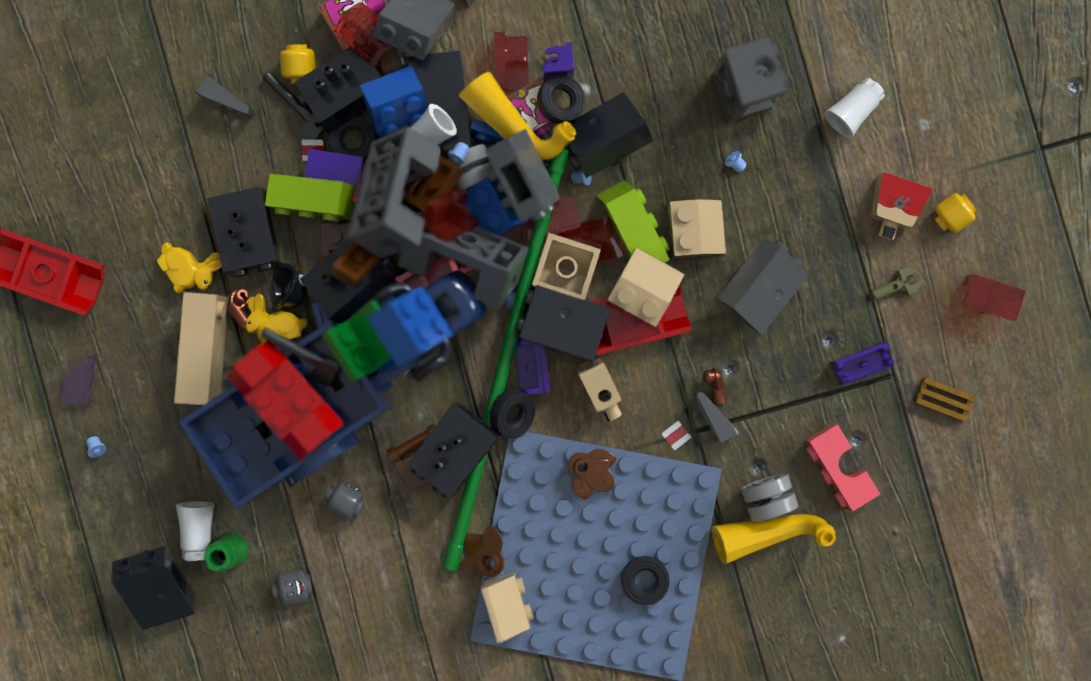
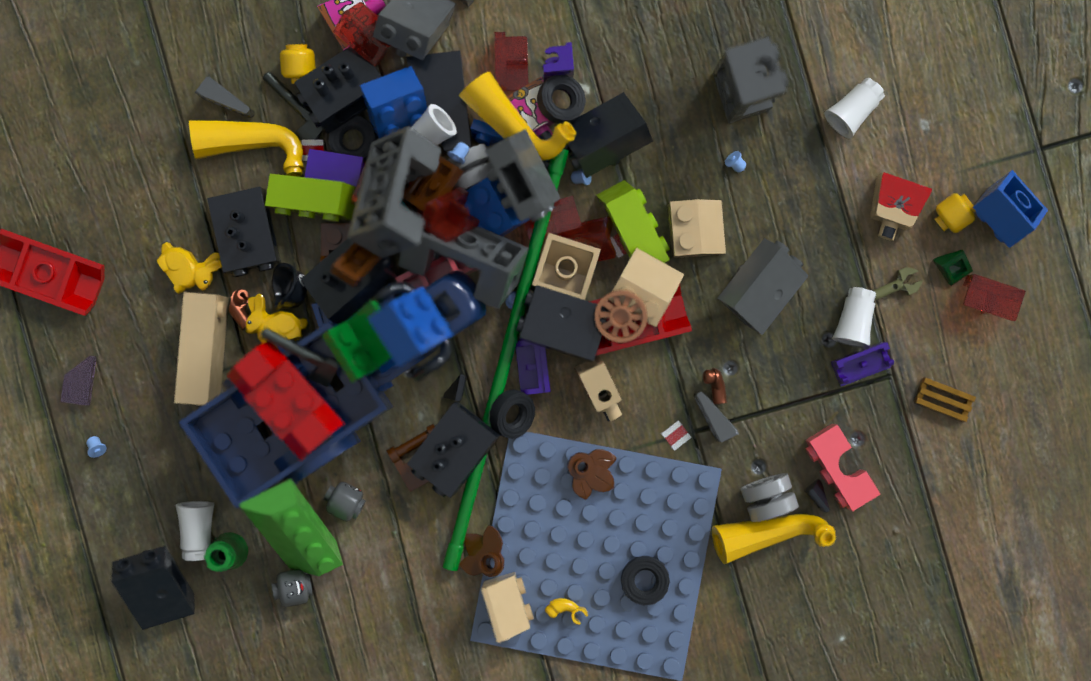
(222, 137): none -> yellow animal
(293, 529): none -> bright green slope
(456, 390): none -> black slope
(561, 605): none -> yellow arm
(621, 316): none -> nougat wheel
(817, 495): none -> black slope
(856, 318): none -> white plant
(953, 266): none -> dark green slope
(1010, 209): none -> blue brick

